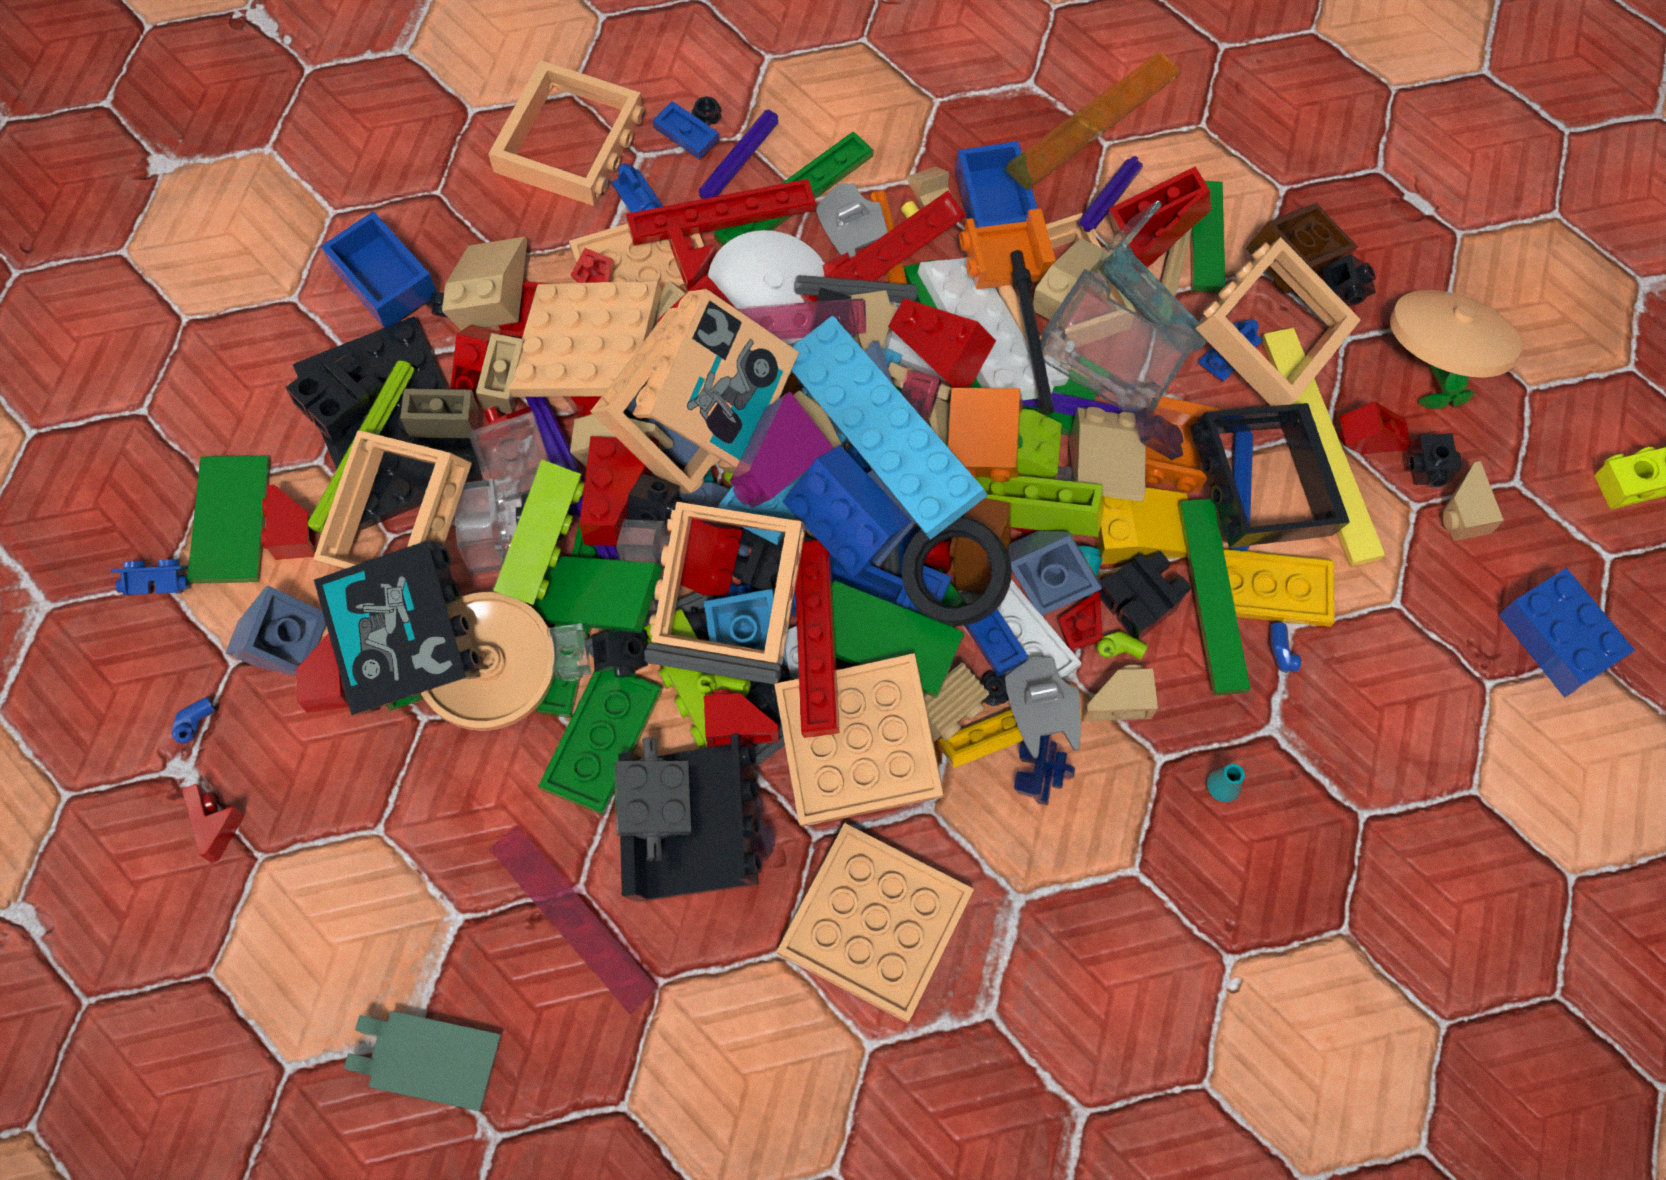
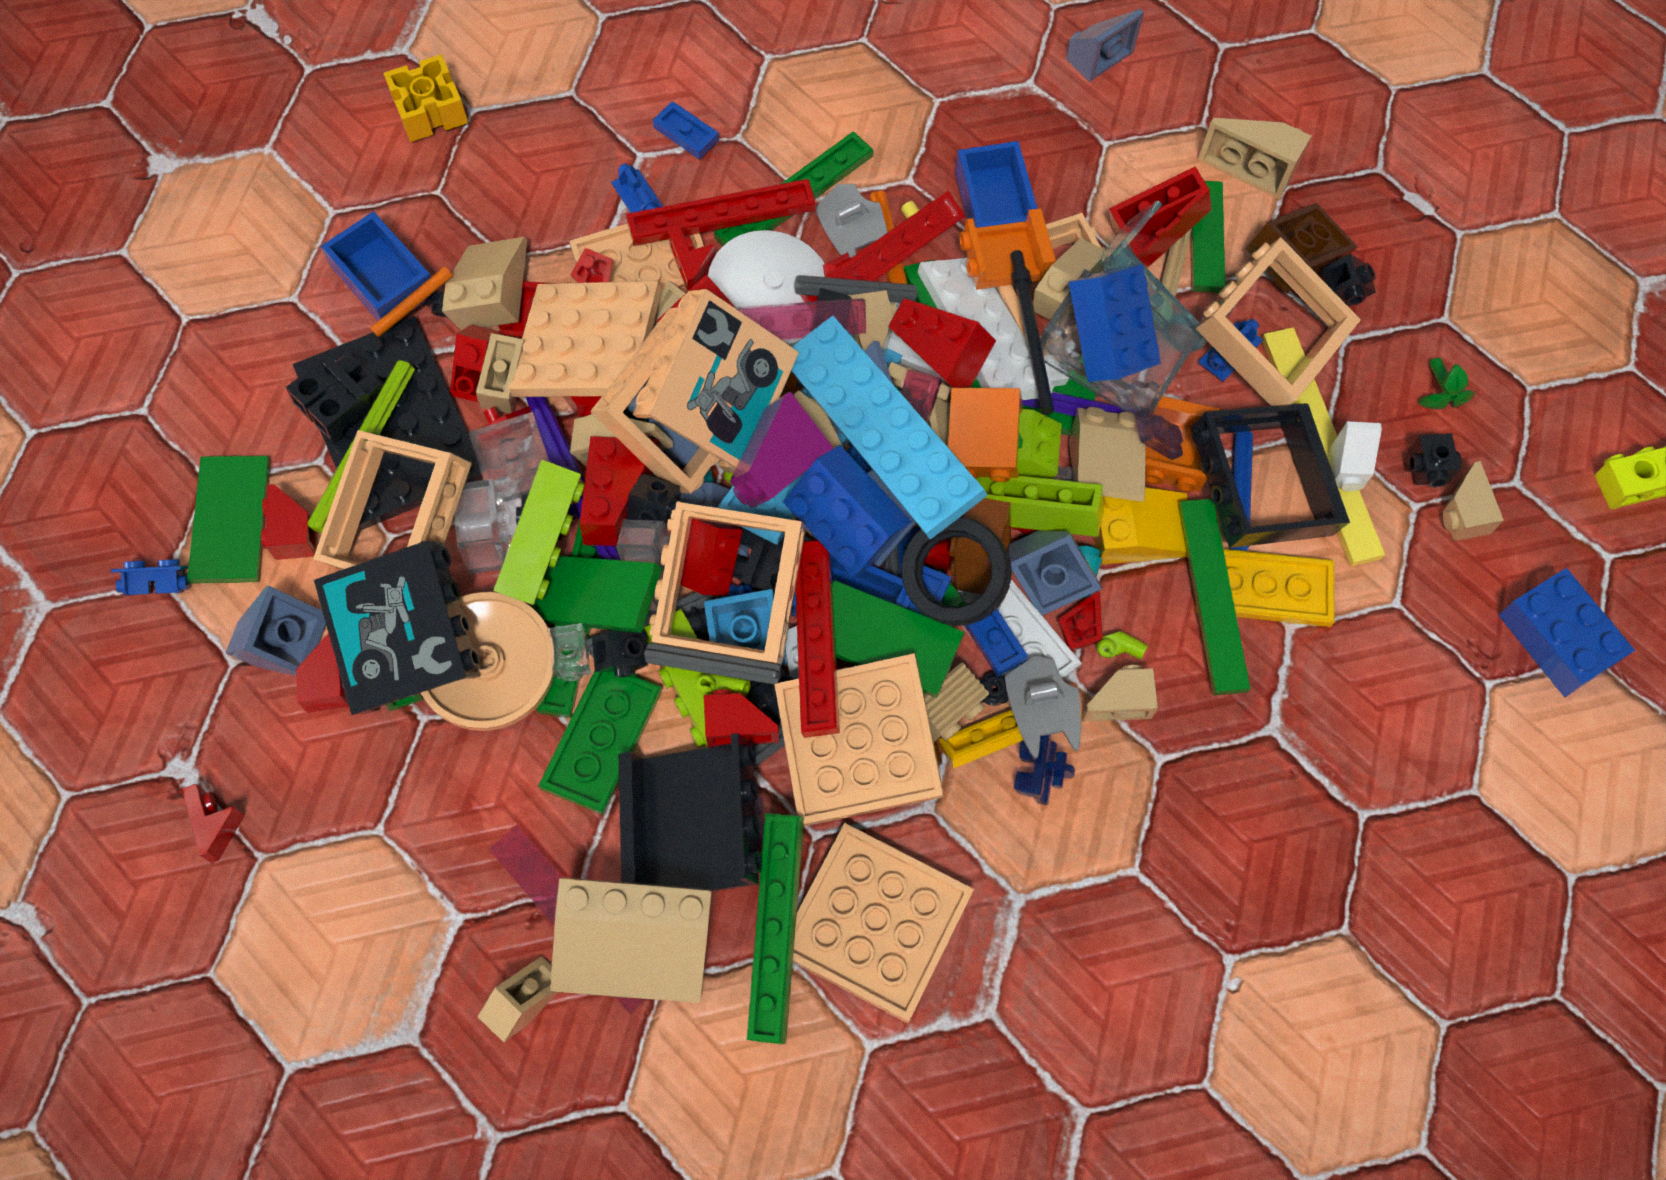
(188, 719): blue arm -> none
(411, 301): none -> orange bar
(426, 97): none -> yellow brick
(428, 1059): sand green tile -> none
(439, 413): dark tan brick -> none
(518, 1000): none -> tan slope
(545, 78): light nougat window -> none
(630, 939): none -> tan slope
(652, 798): dark grey plate -> none
(707, 105): black plate -> none
(739, 155): dark purple axle -> none
(775, 929): none -> green tile
(929, 184): tan slope -> none
(1092, 120): clear yellow tile -> none
(1104, 44): none -> sand blue slope
(1110, 194): dark purple axle -> none
(1115, 323): none -> blue piece
(1143, 593): black hips -> none
(1226, 782): teal cone -> none
(1255, 152): none -> tan slope
(1281, 650): blue arm -> none
(1355, 454): none -> white slope
(1374, 430): red slope -> none
(1455, 333): light nougat dish -> none

